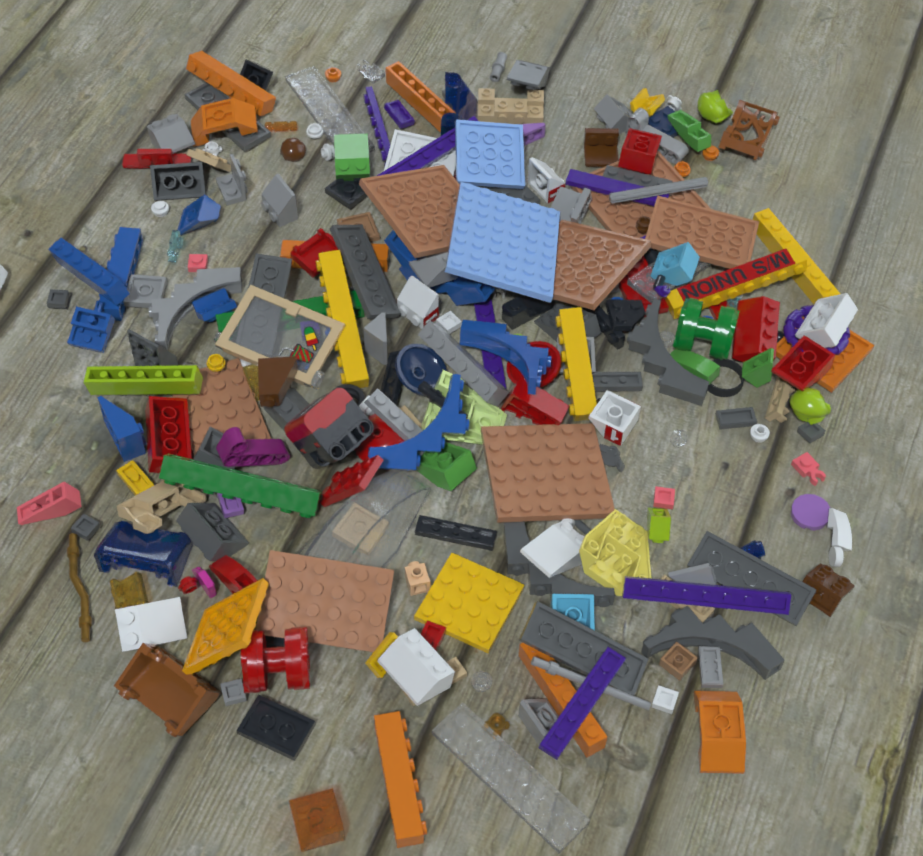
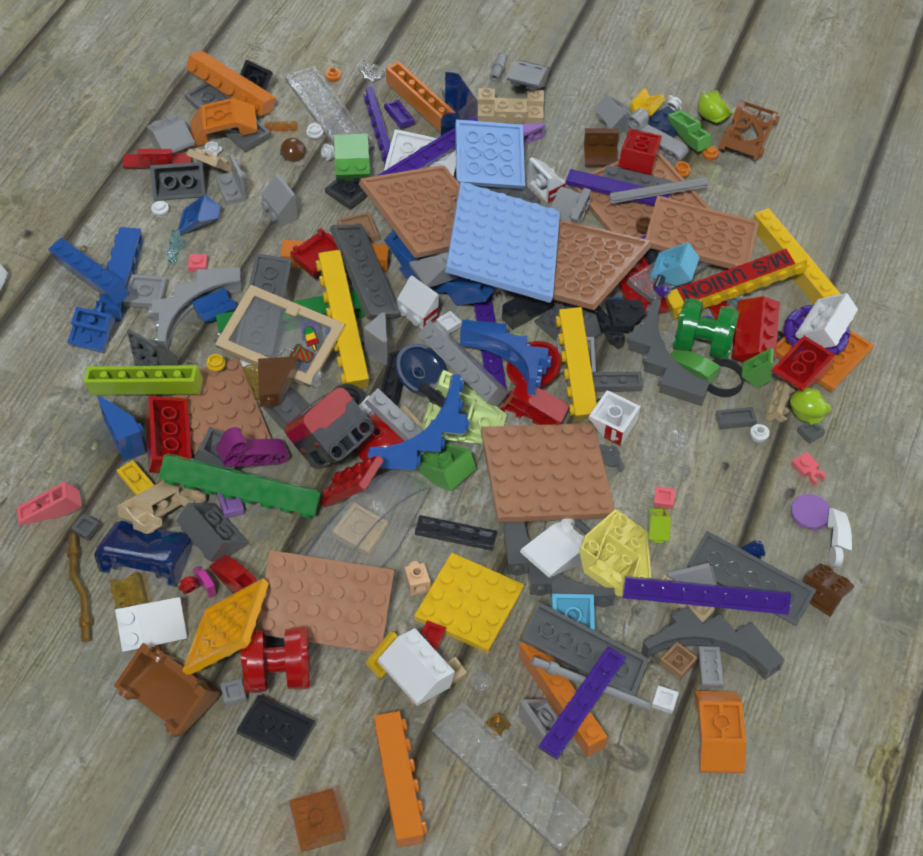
(58, 299): dark grey plate -> none

